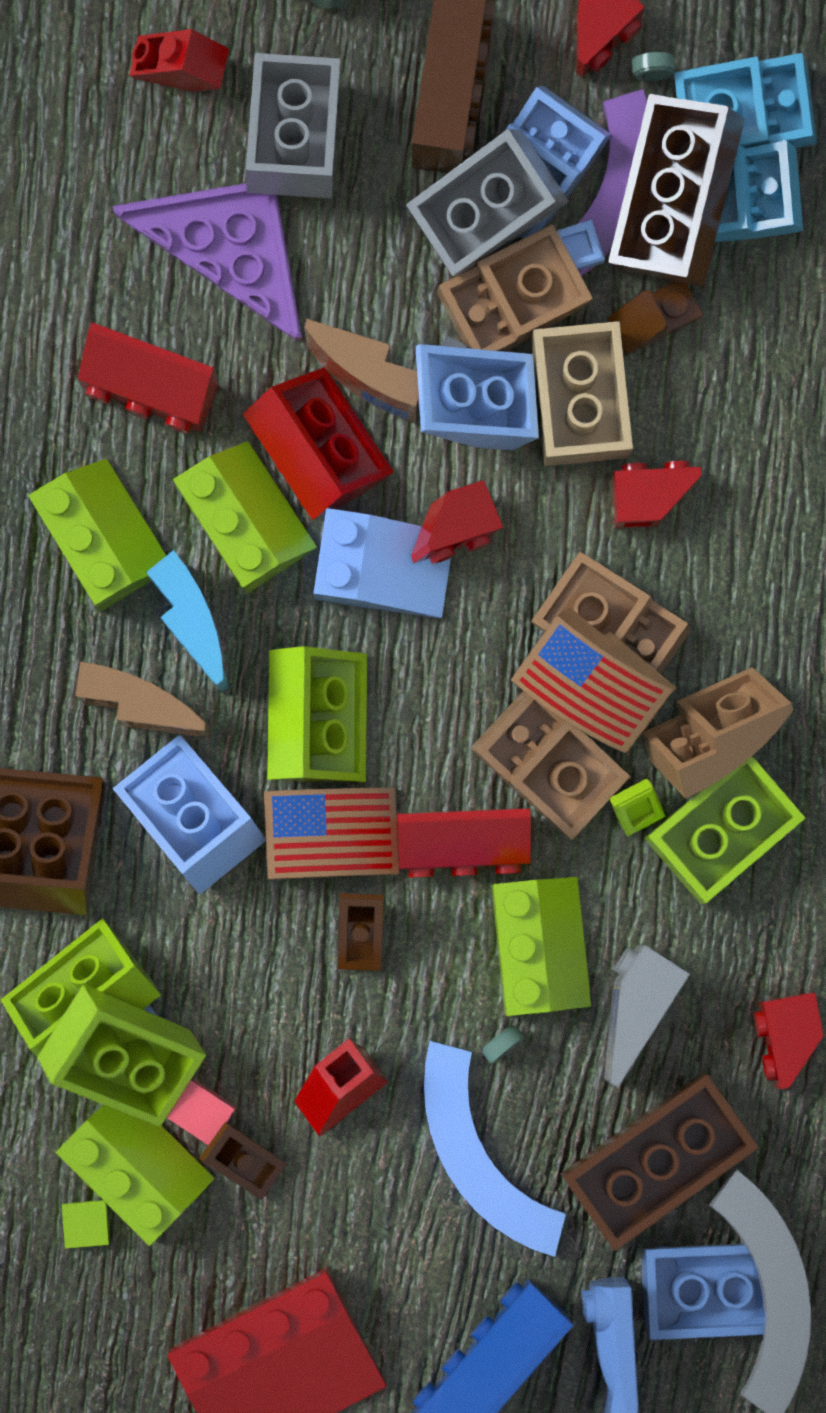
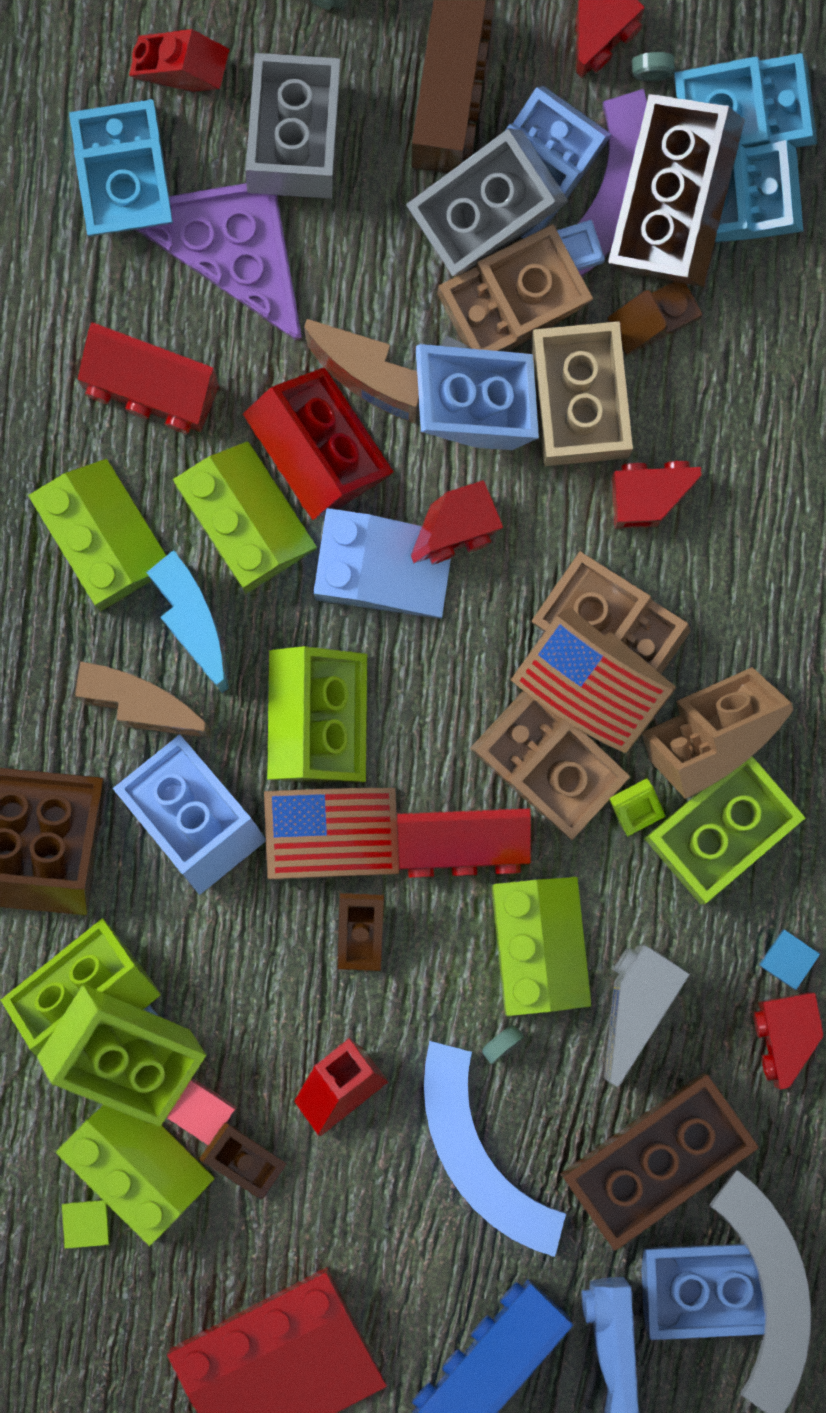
(120, 167): none -> medium azure slope
(789, 959): none -> dark azure tile

